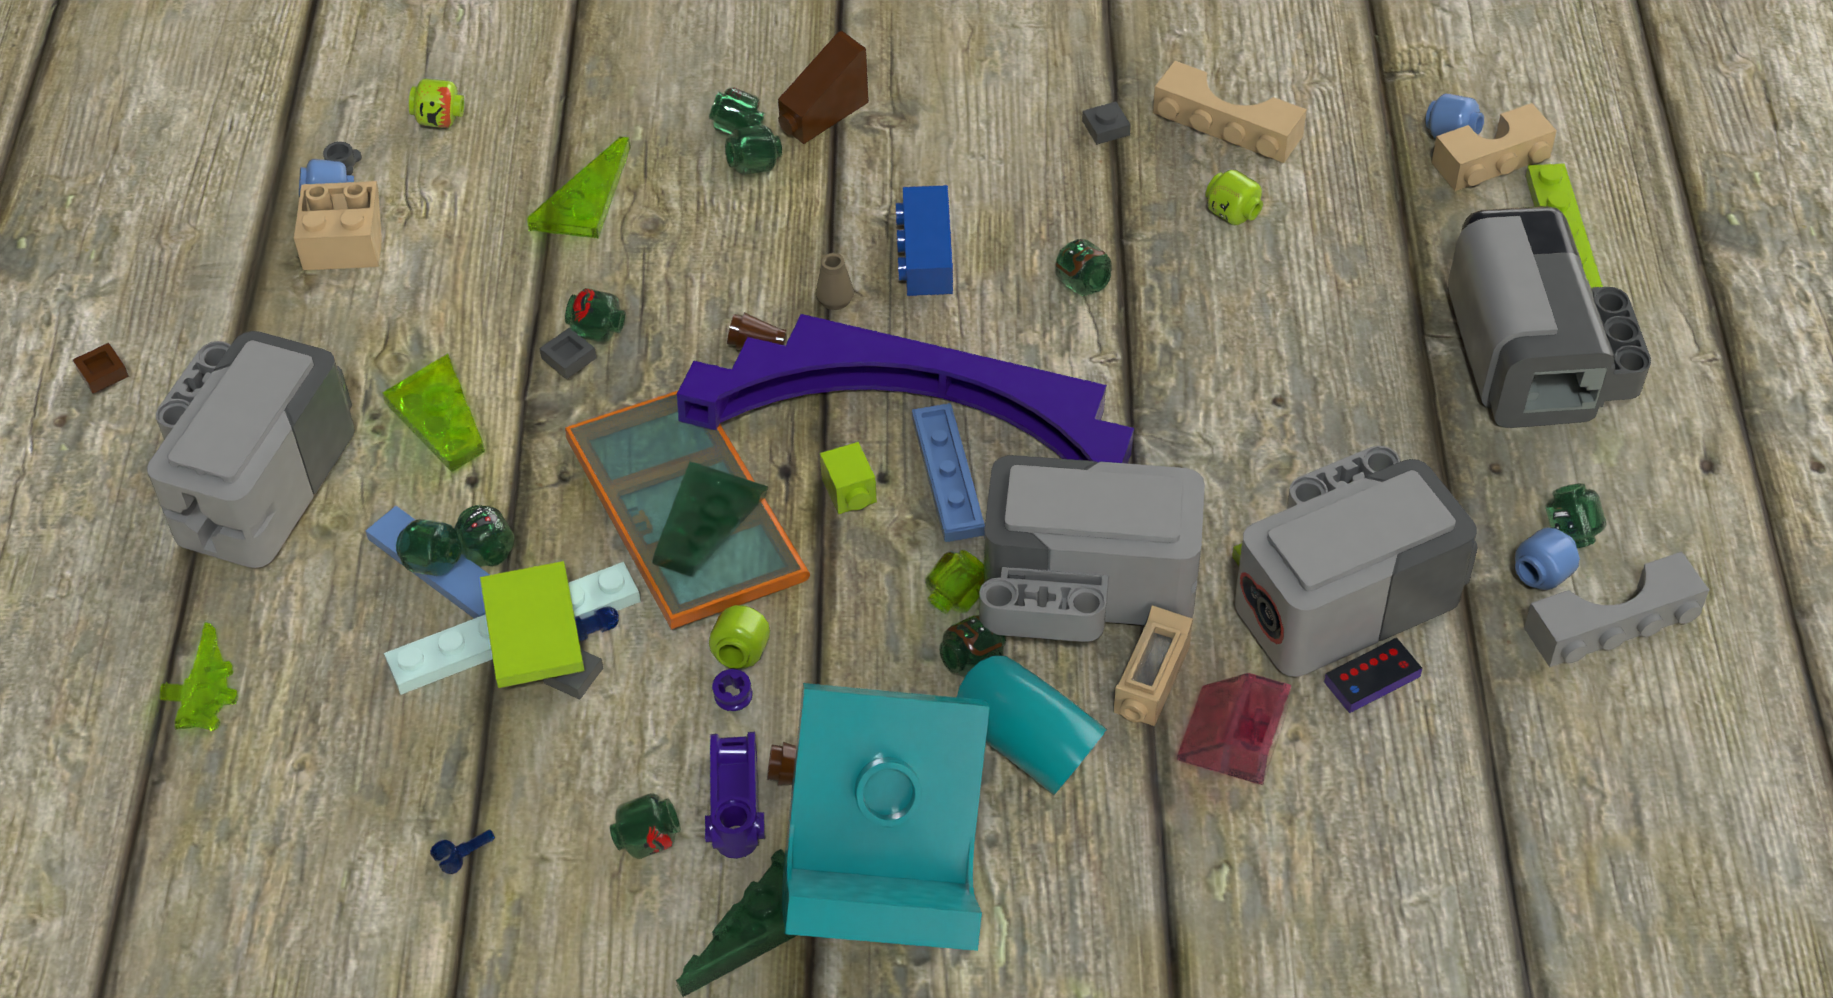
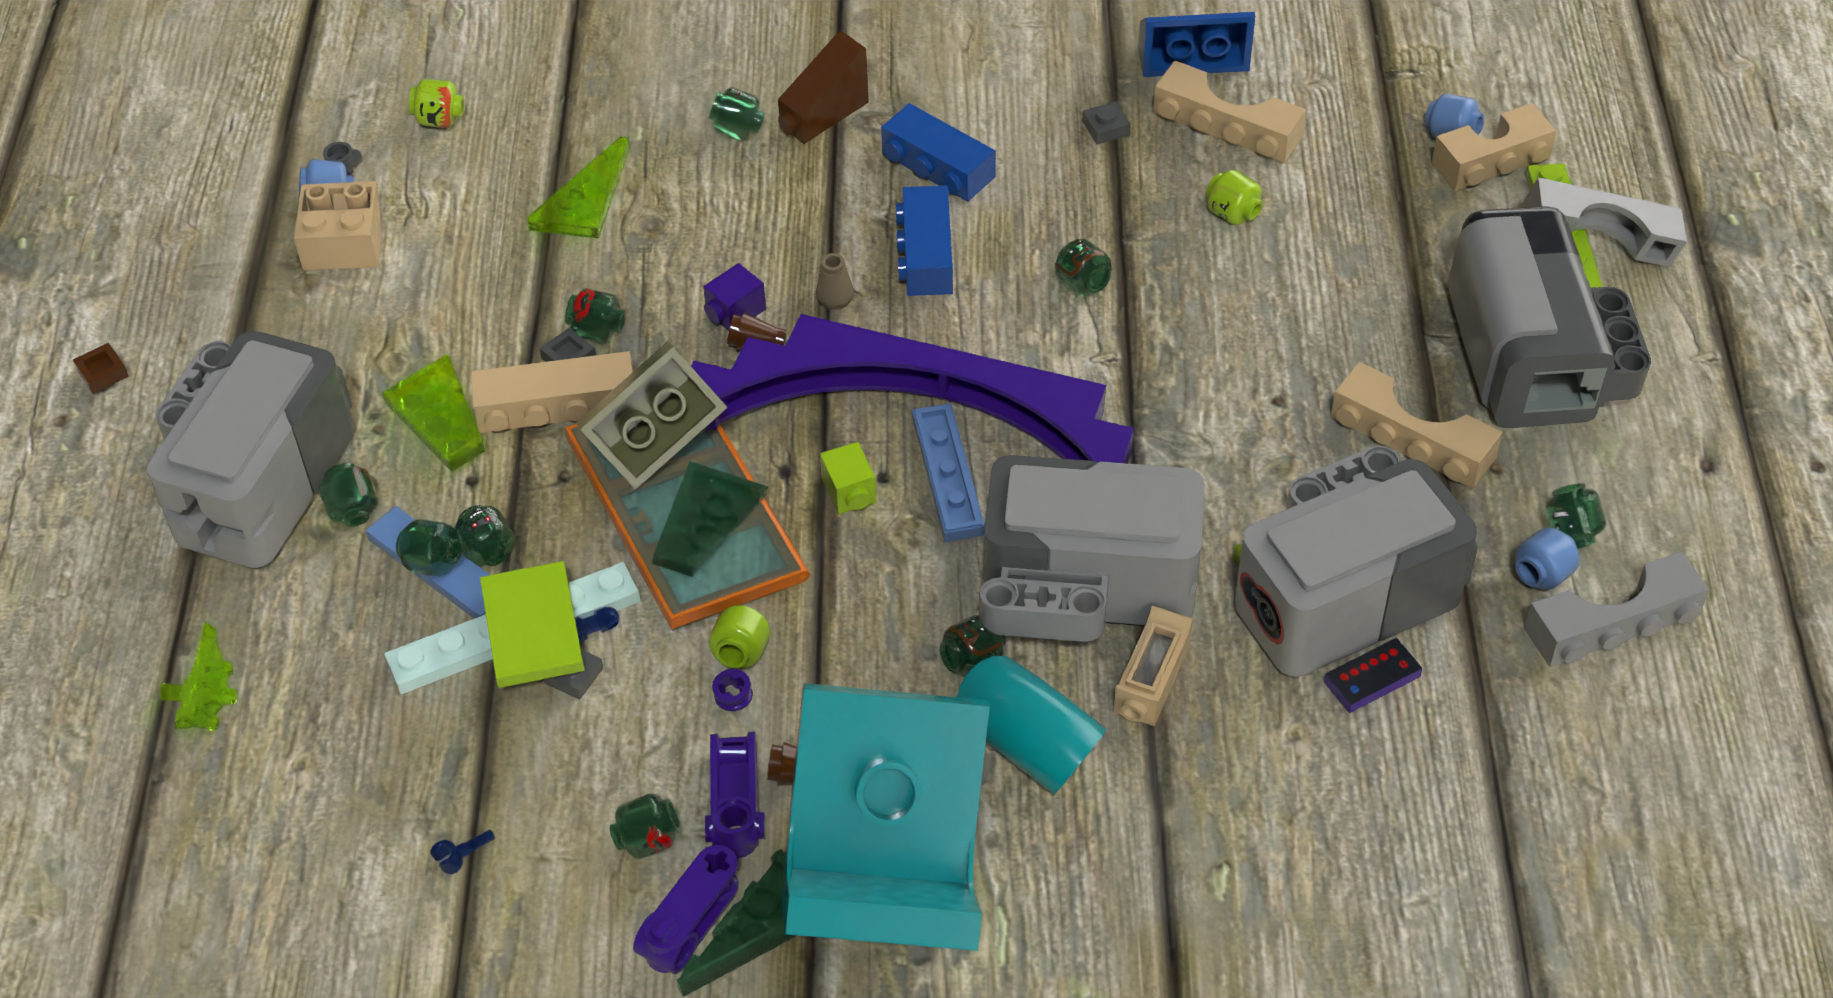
(348, 494): none -> clear green head
(545, 390): none -> tan brick
(651, 415): none -> olive slope
(688, 910): none -> dark purple piece
(733, 293): none -> dark purple brick
(752, 149): clear green head -> none
(938, 152): none -> blue brick
(955, 581): clear neon green head -> none
(1202, 41): none -> blue slope
(1236, 726): clear pink slope -> none
(1455, 448): none -> tan arch
(1646, 228): none -> light grey arch

